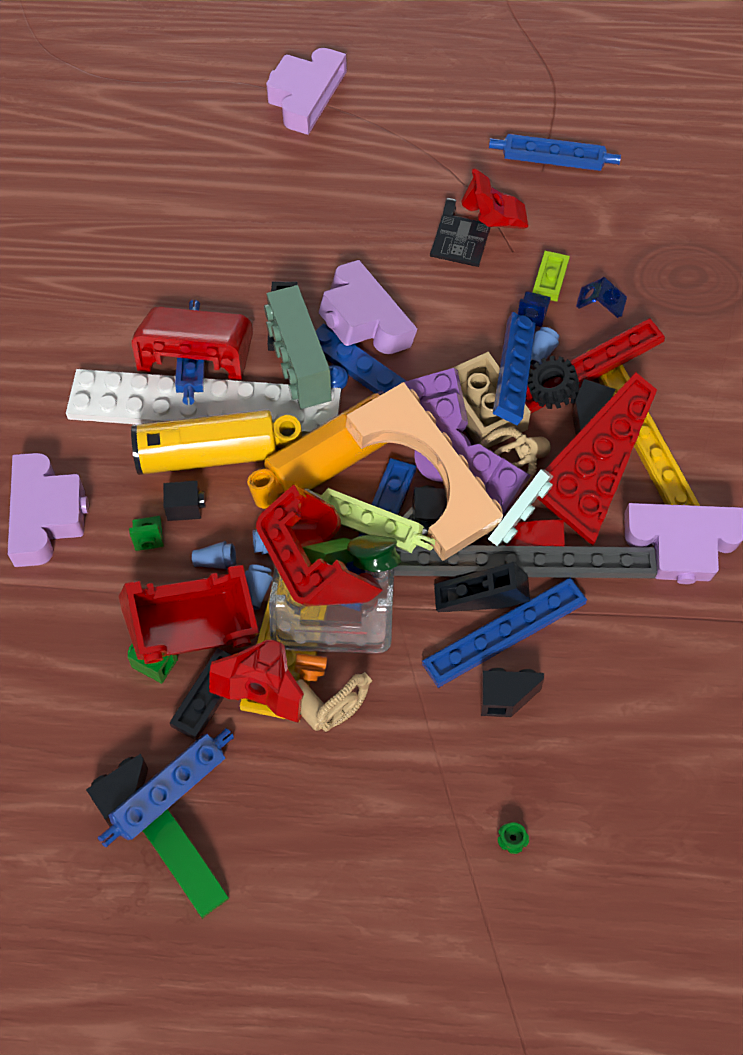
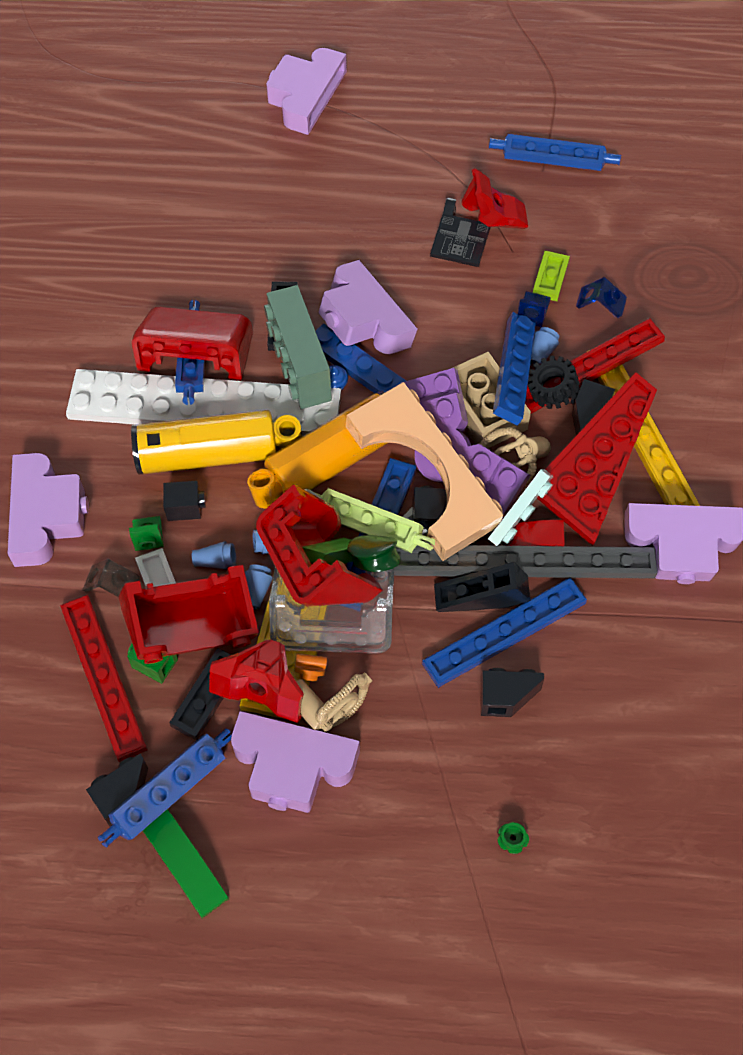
(103, 678): none -> red tile
(110, 577): none -> clear smoke bracket
(155, 568): none -> white tile
(291, 760): none -> lavender brick

